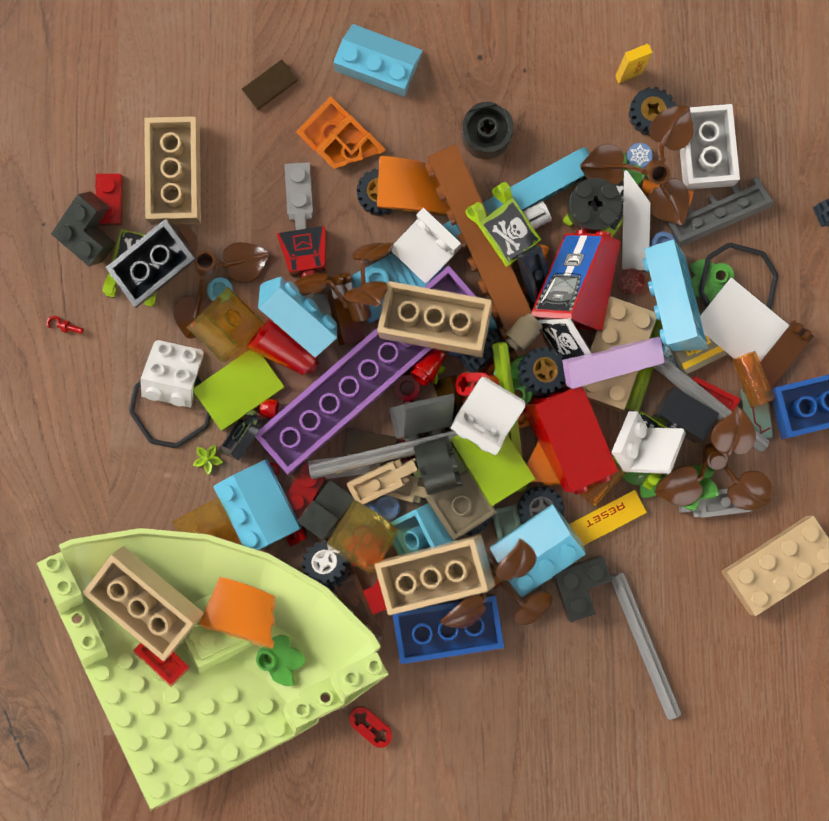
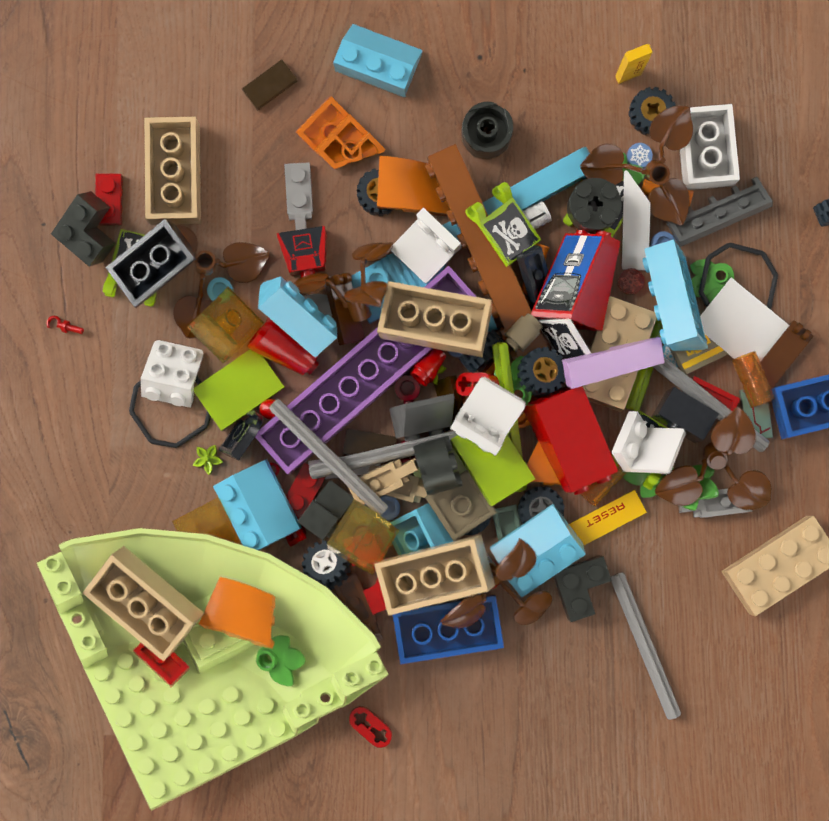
(328, 457): none -> light grey axle

